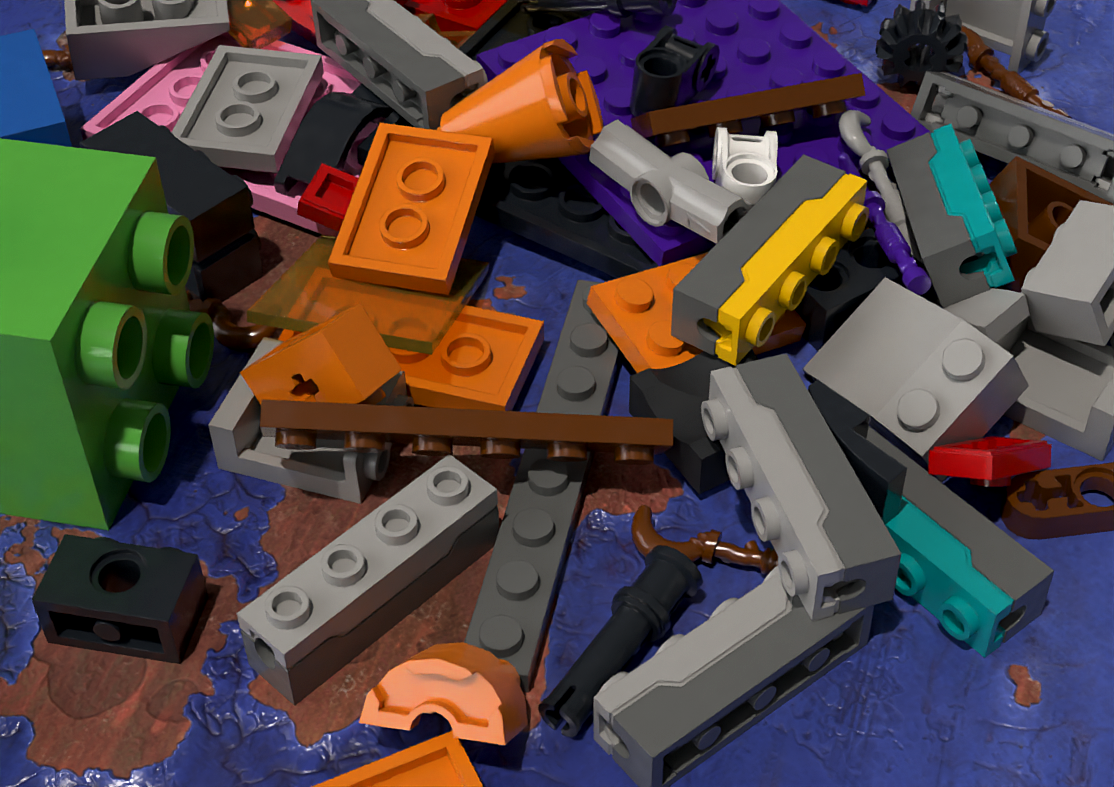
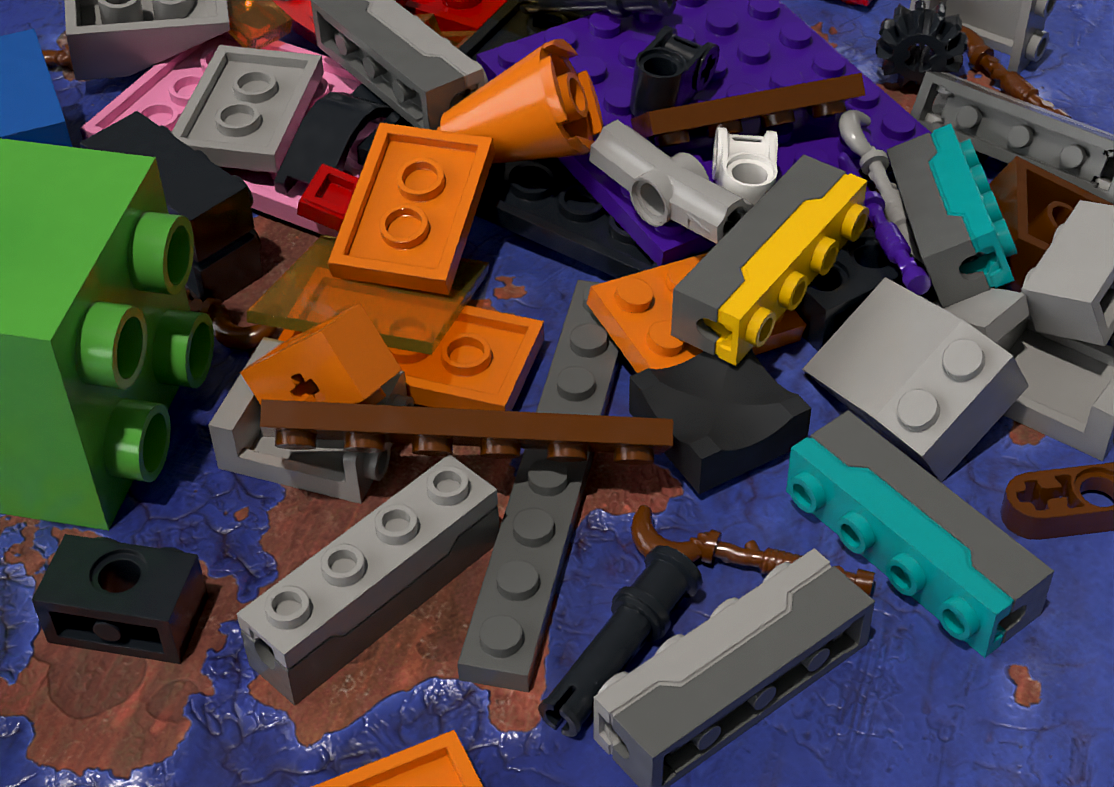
(458, 681): orange cylinder -> none
(800, 488): piece -> none
(876, 470): black slope -> none
(990, 459): red plate -> none

